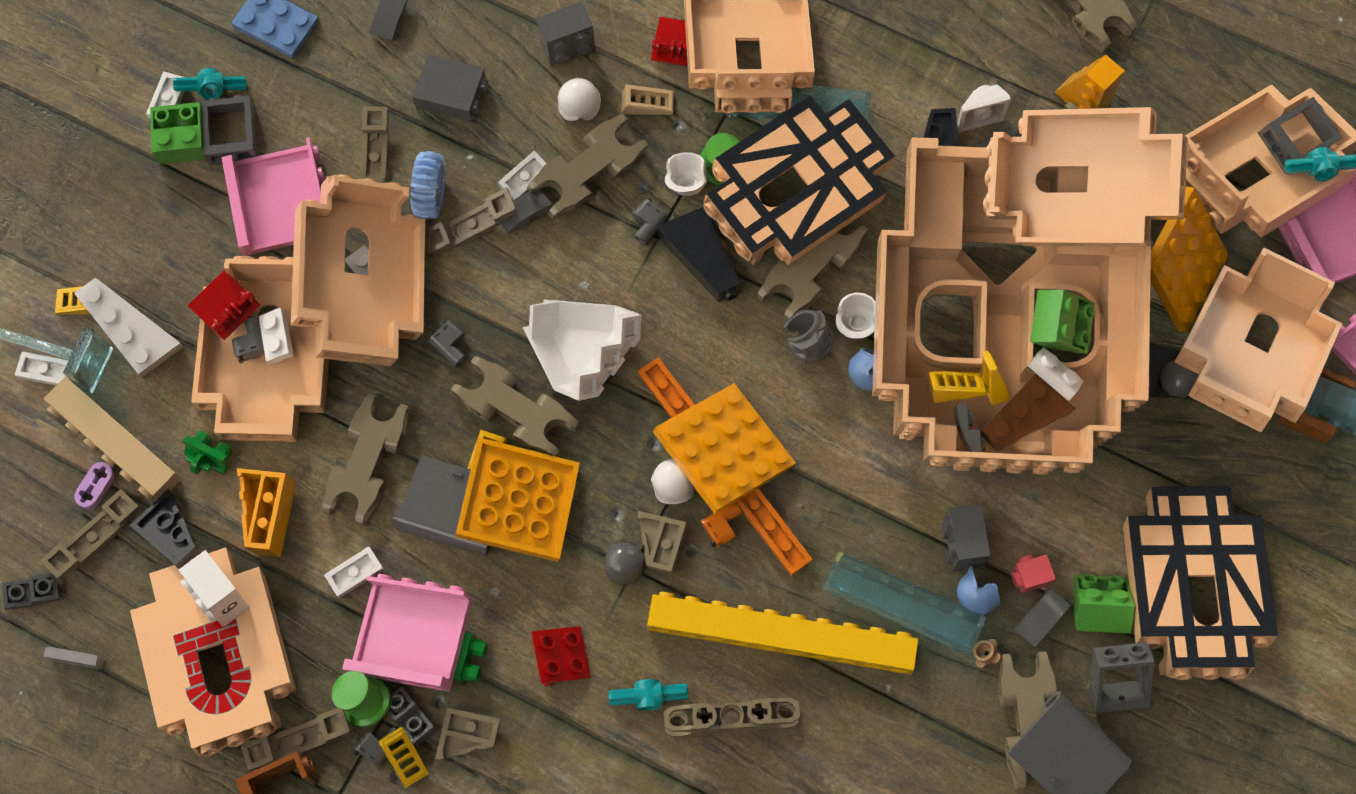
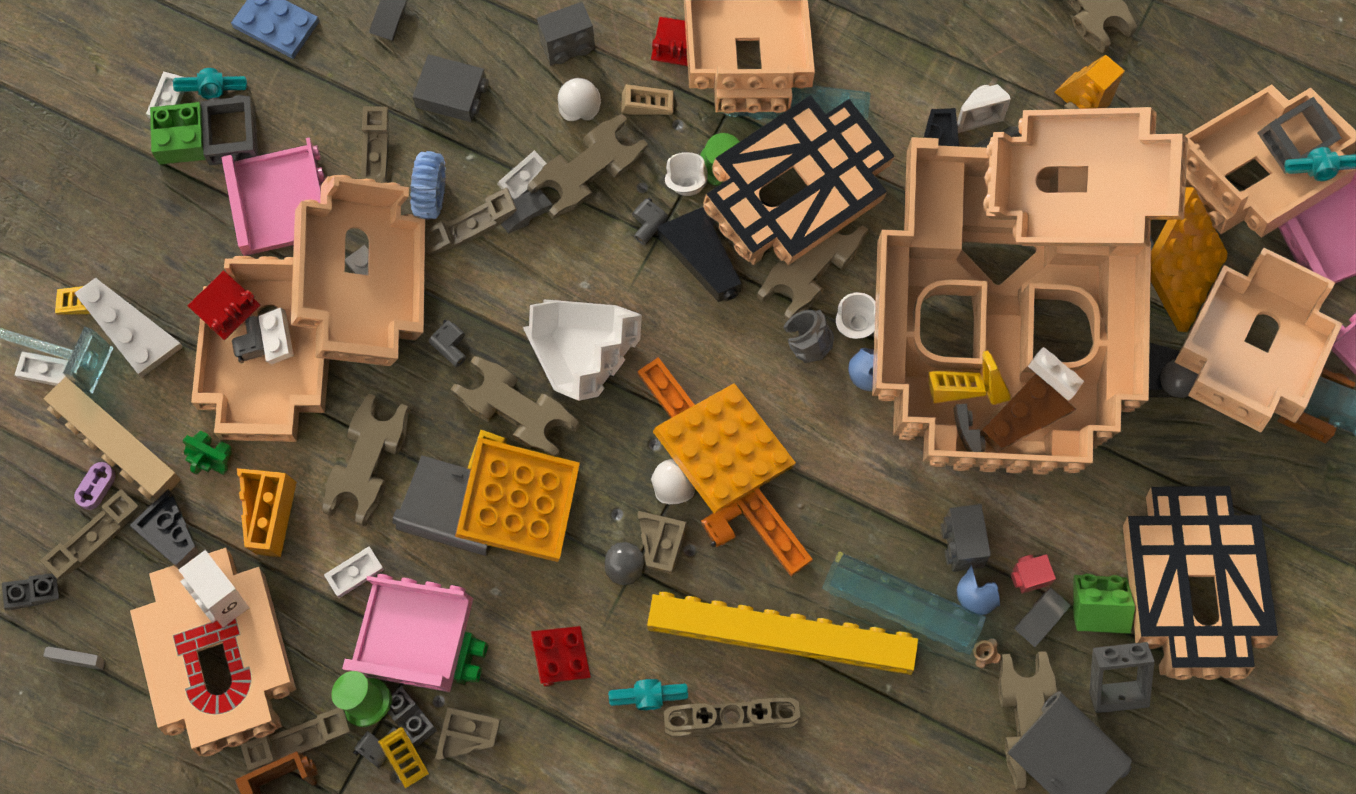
(1062, 321): bright green slope -> none

